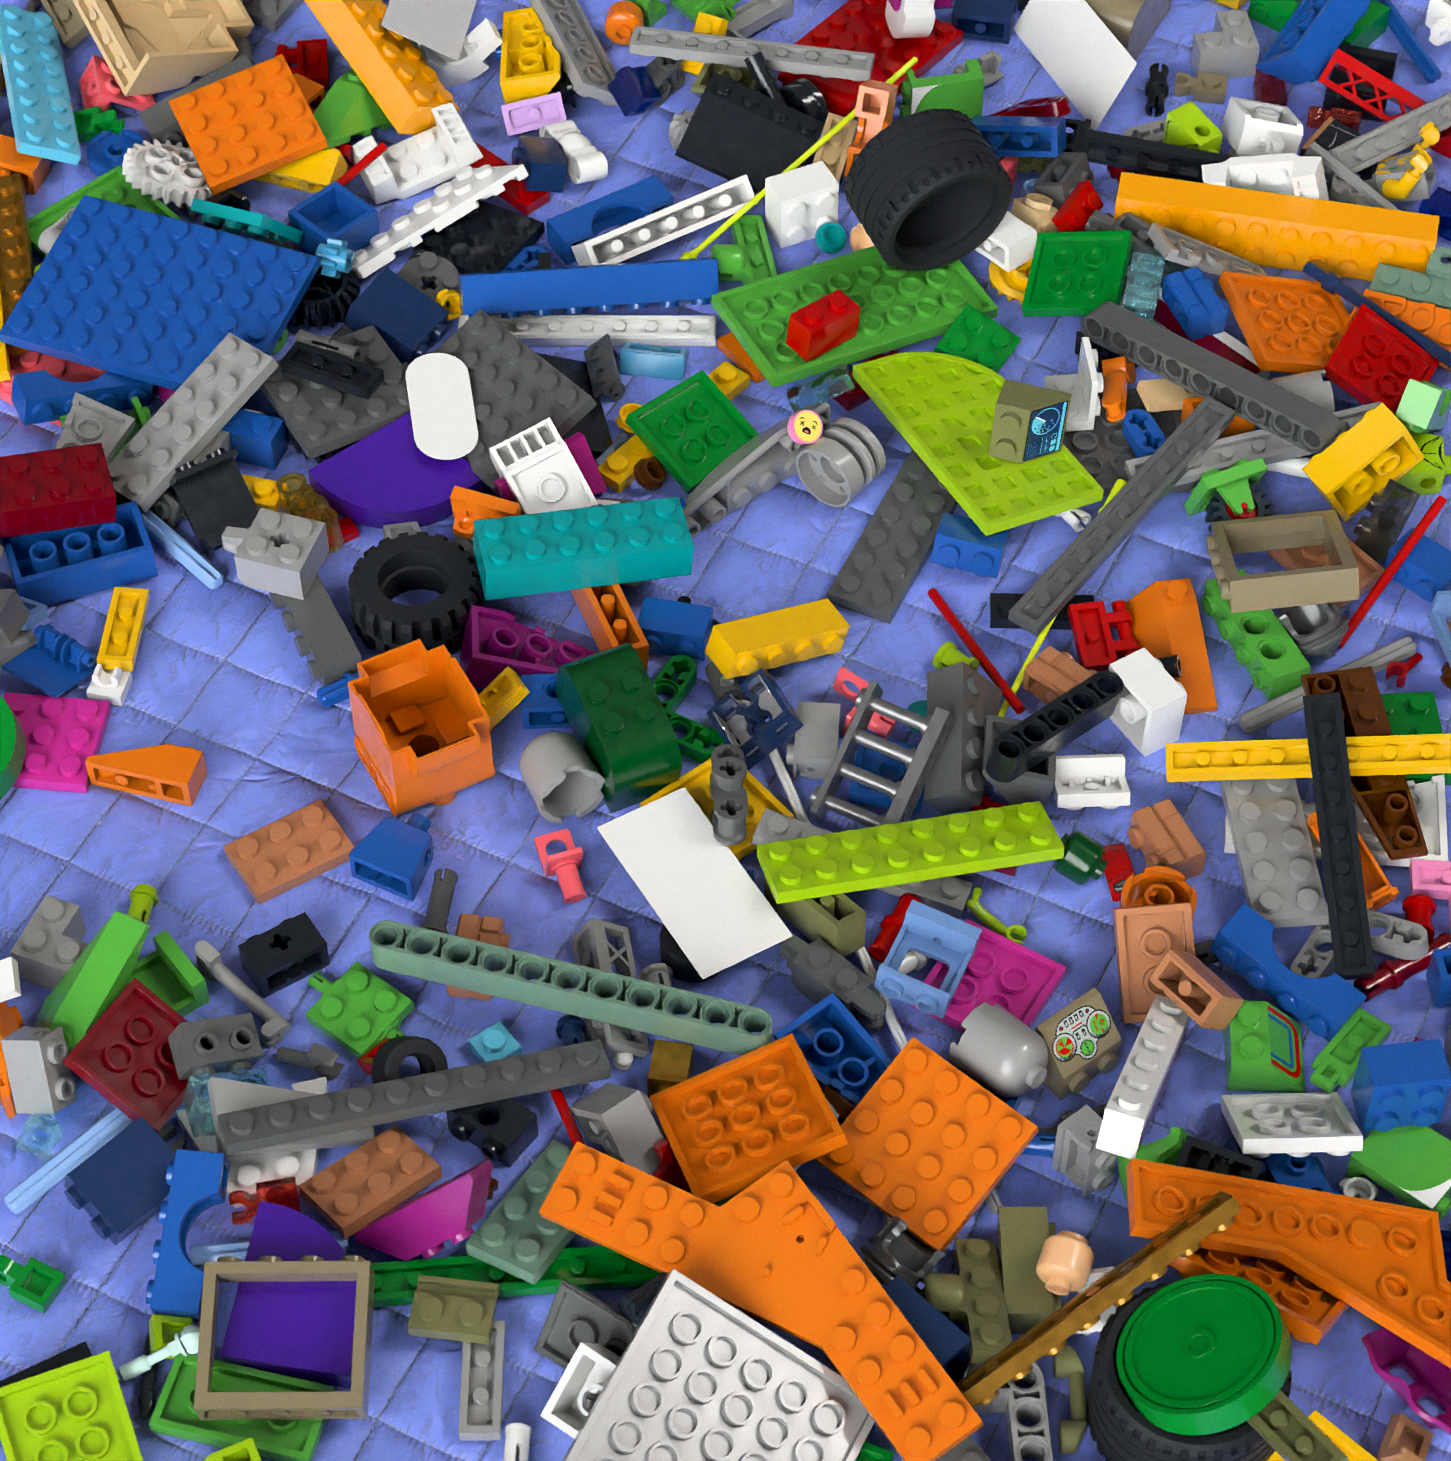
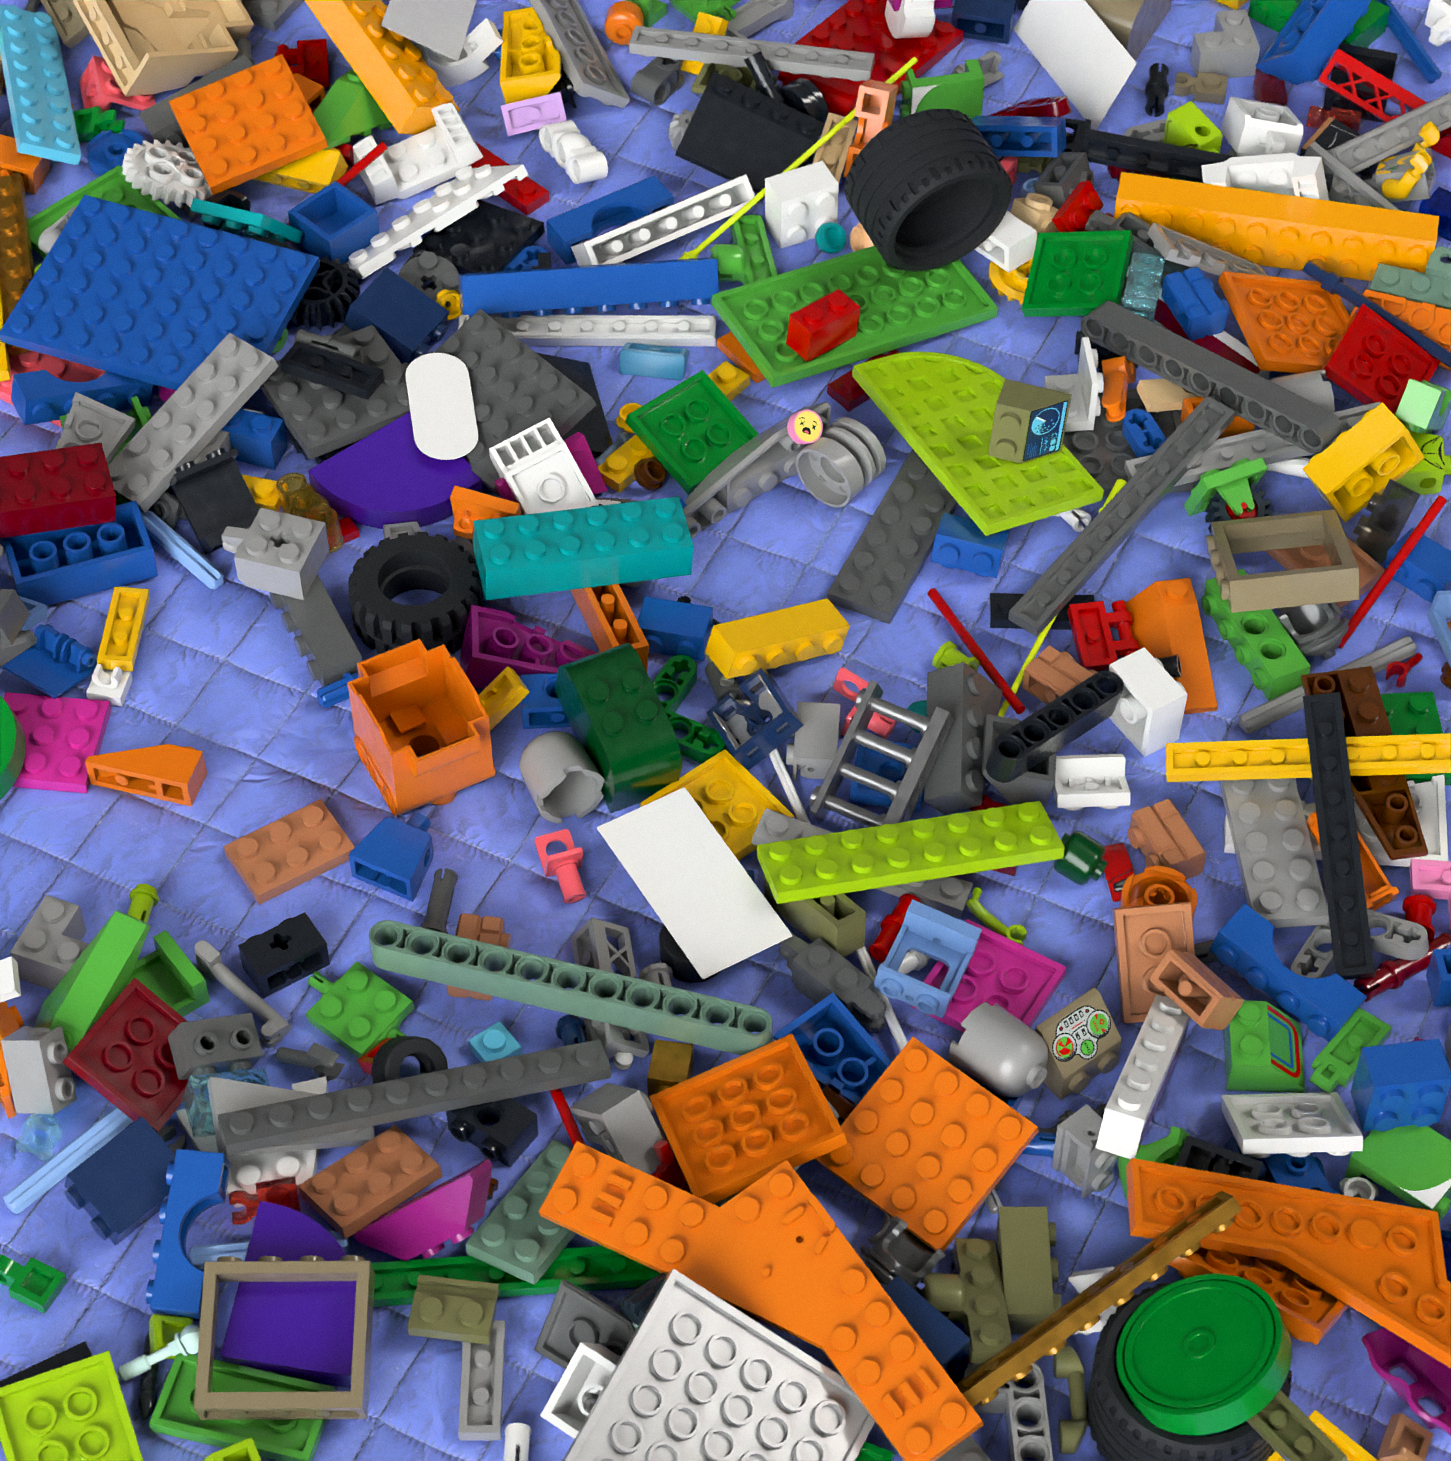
(334, 257): dark azure gear -> none
(542, 162): dark blue brick -> none
(604, 369): dark grey hinge -> none
(634, 90): clear blue brick -> none
(728, 794): dark grey axle -> none
(820, 387): clear light blue slope -> none
(978, 339): green plate -> none
(1065, 1262): light nougat head -> none

